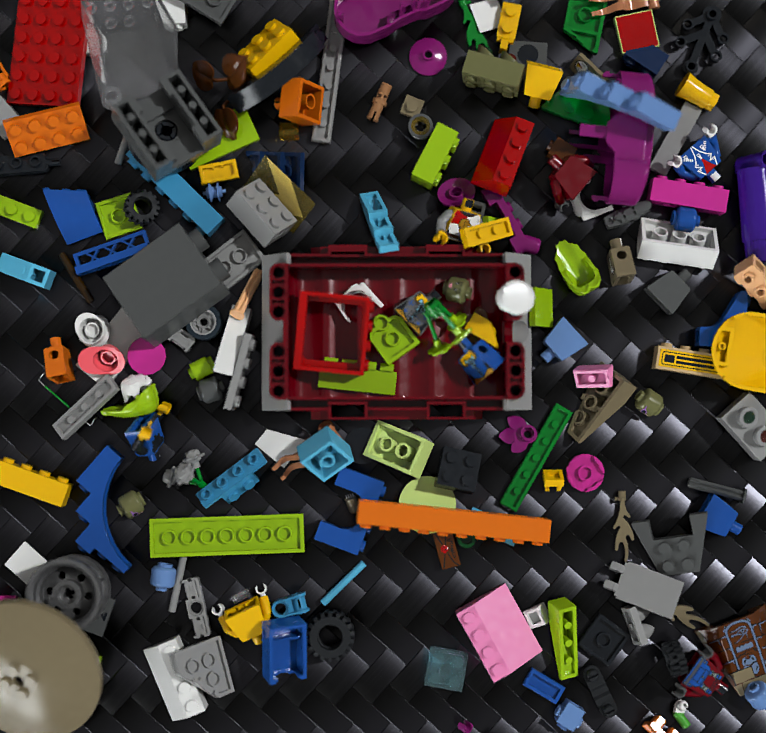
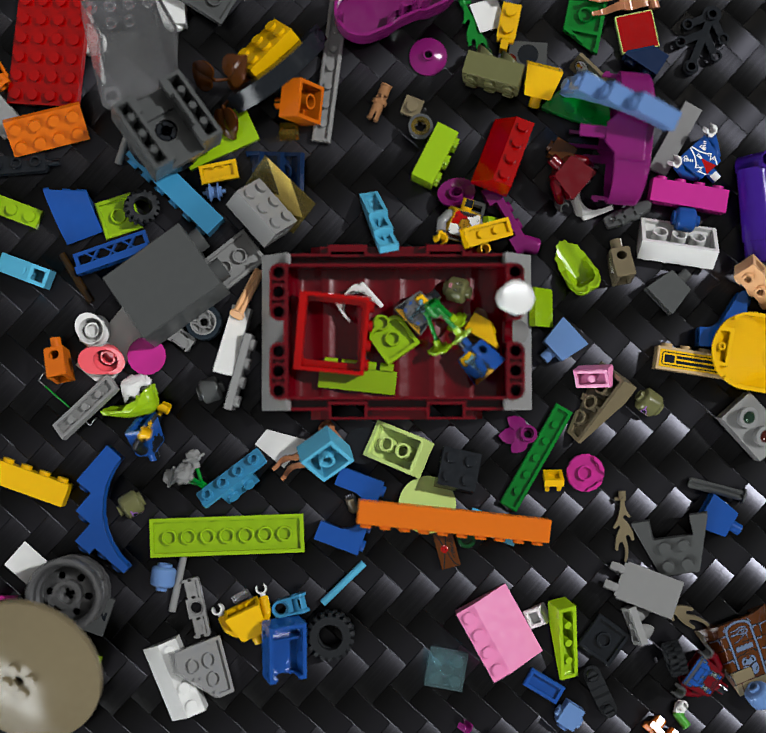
(201, 368): lime brick -> none
(697, 92): yellow plant -> none

